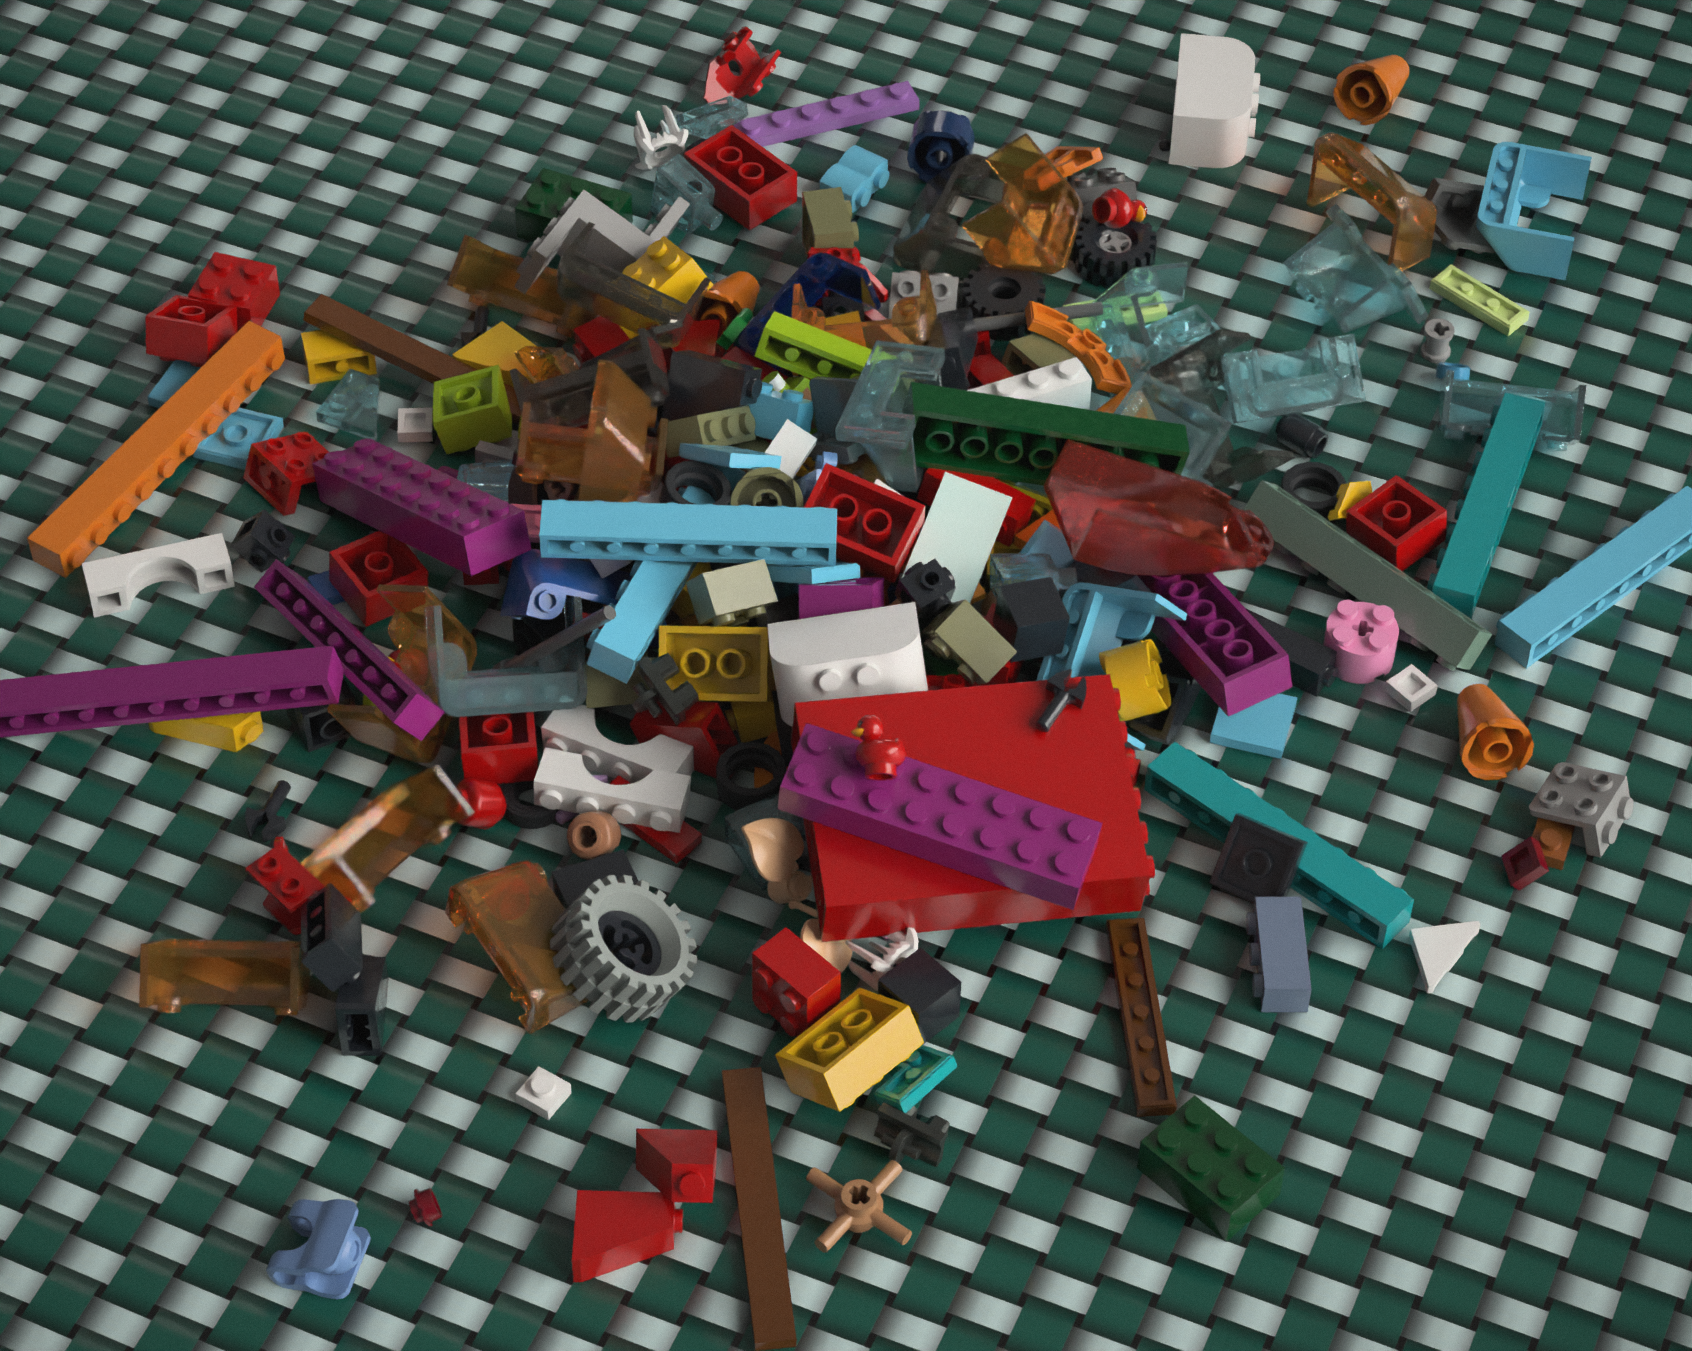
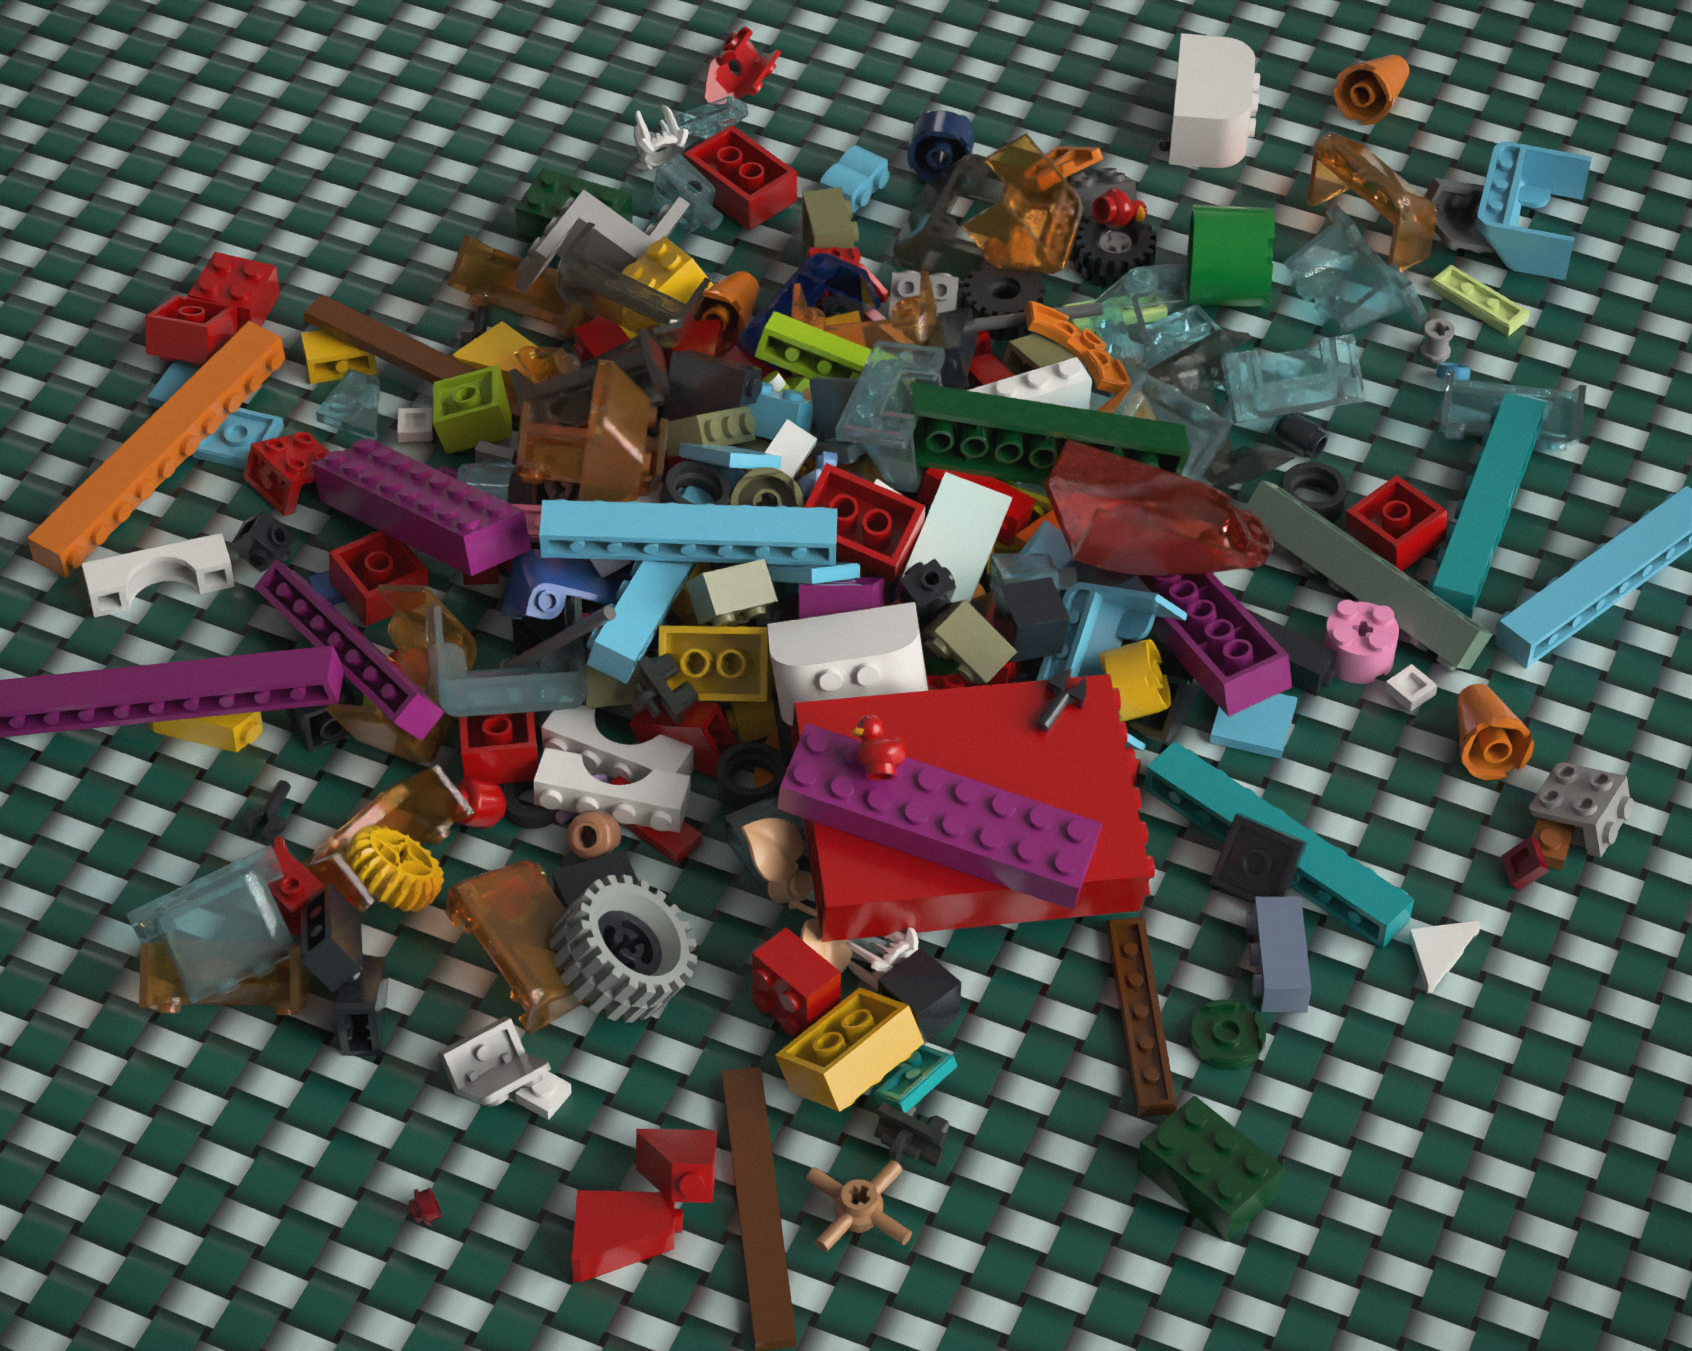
(220, 926): none -> clear light blue windscreen
(330, 1256): medium blue piece -> none
(394, 867): none -> yellow gear
(491, 1064): none -> light grey bracket
(735, 328): green bar -> none
(830, 114): medium lavender plate -> none
(1227, 1035): none -> dark green tile
(1230, 256): none -> green brick
(1348, 496): yellow tile -> none

